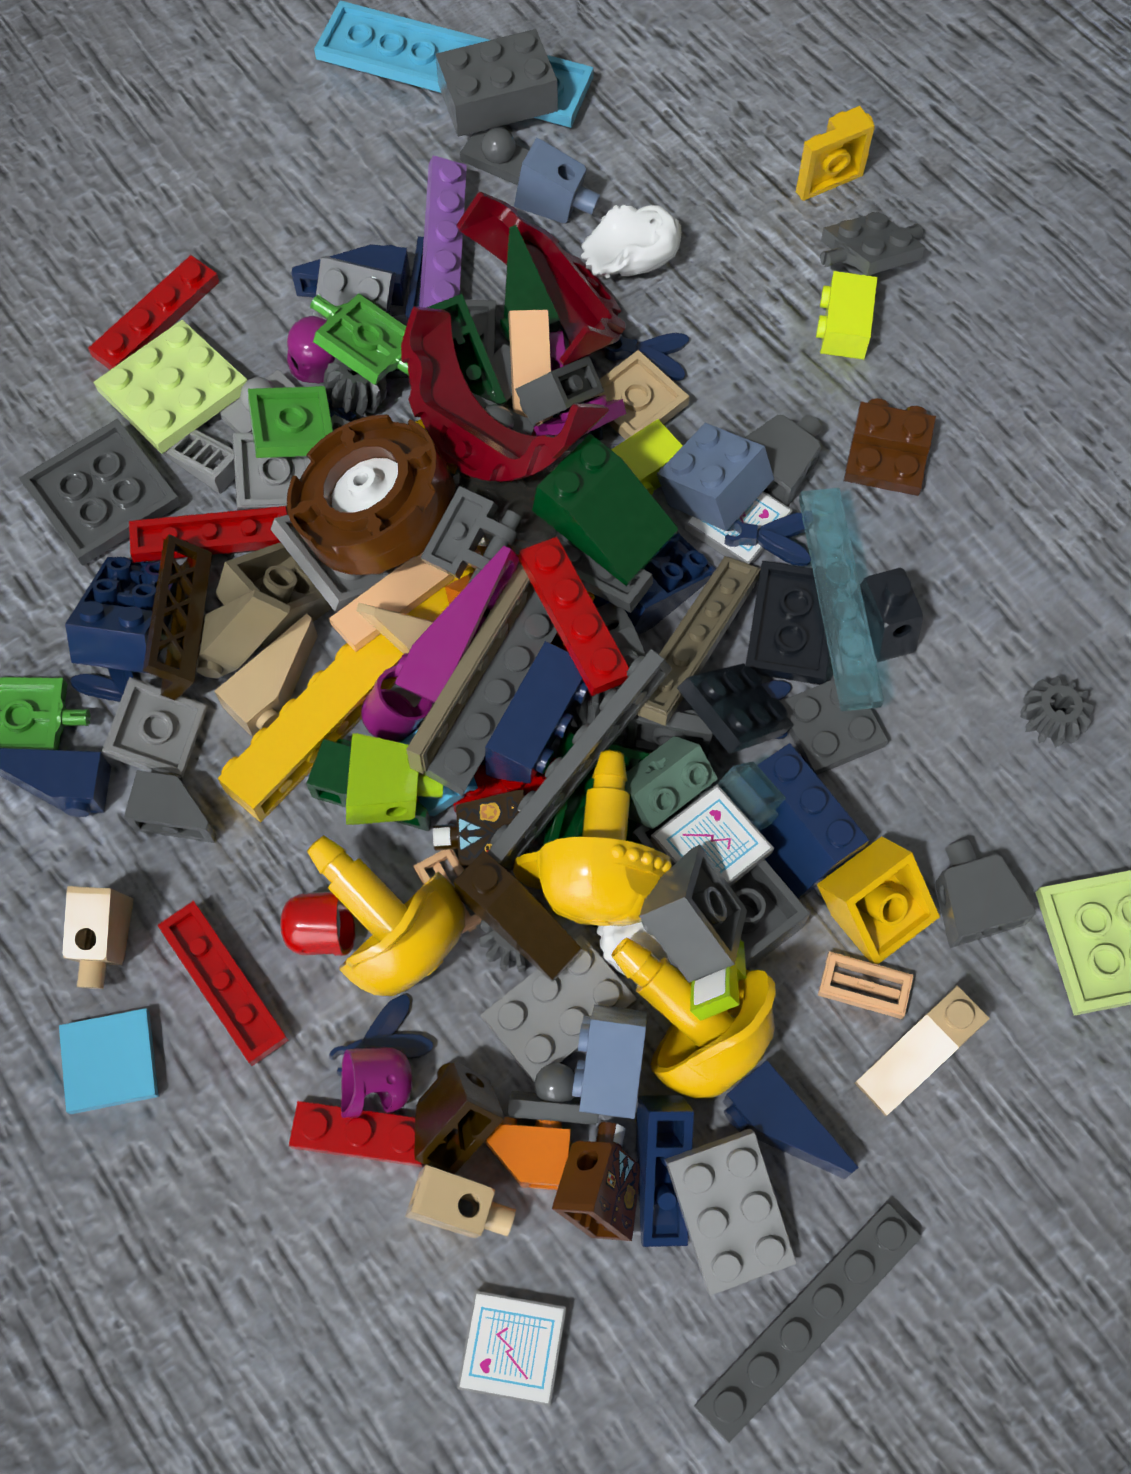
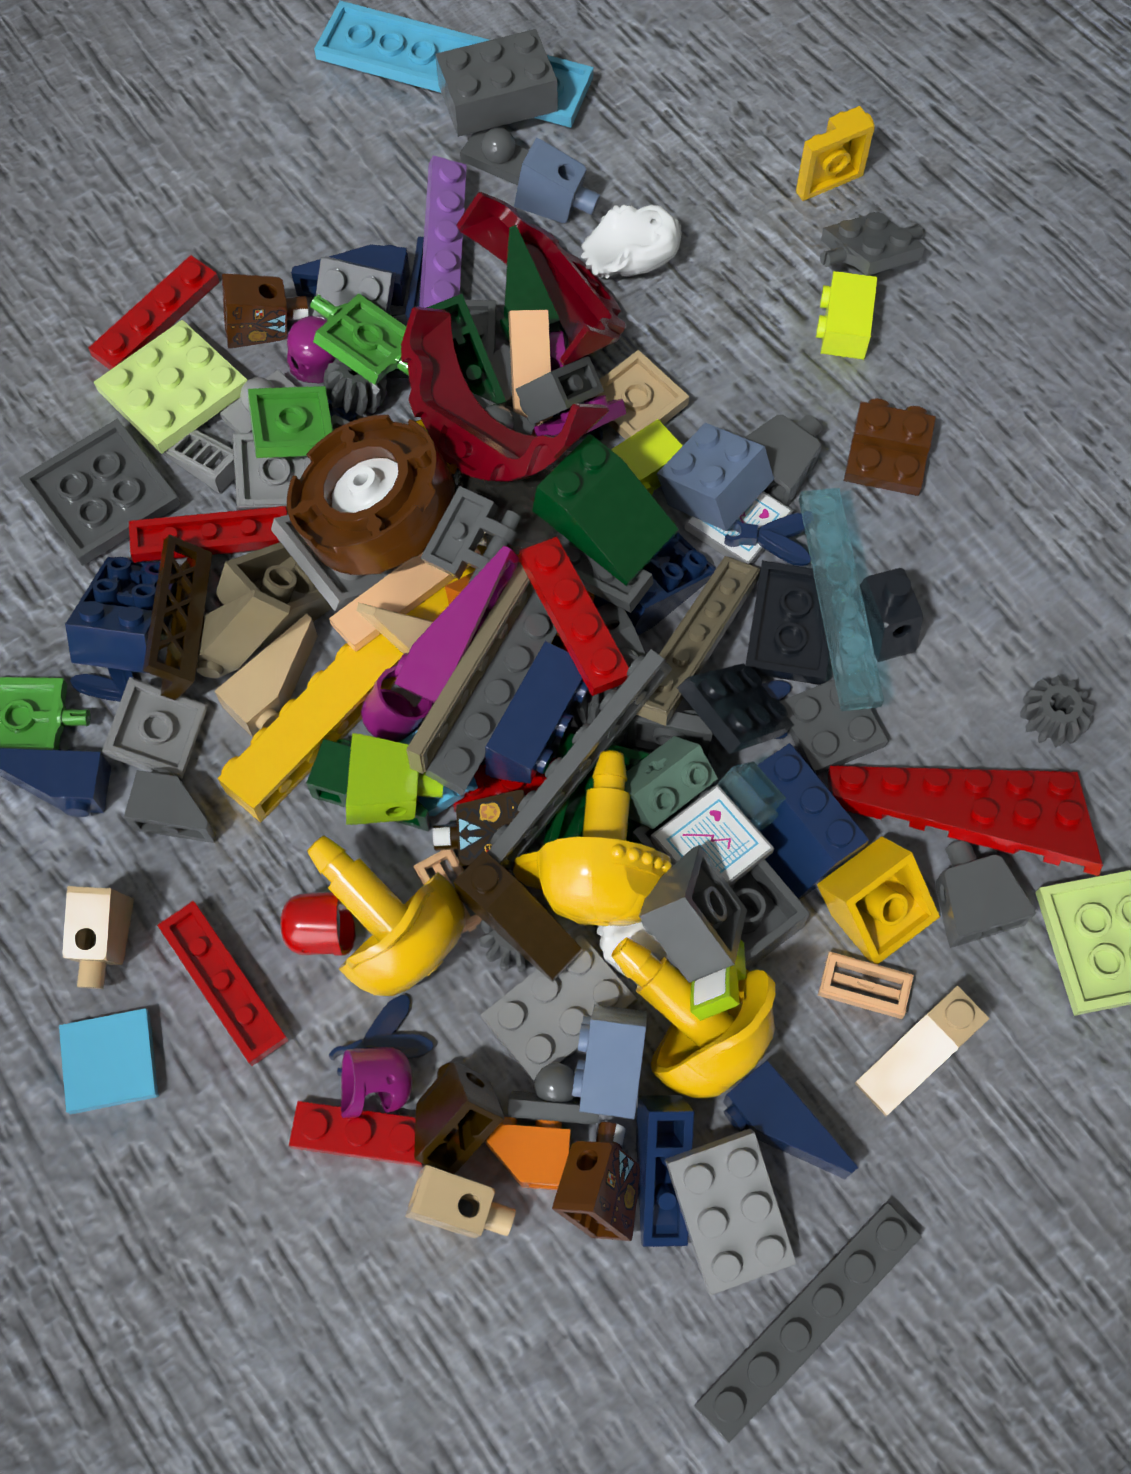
(258, 309): none -> reddish brown torso
(512, 1348): white tile -> none
(655, 350): dark blue piece -> none
(979, 806): none -> red wing

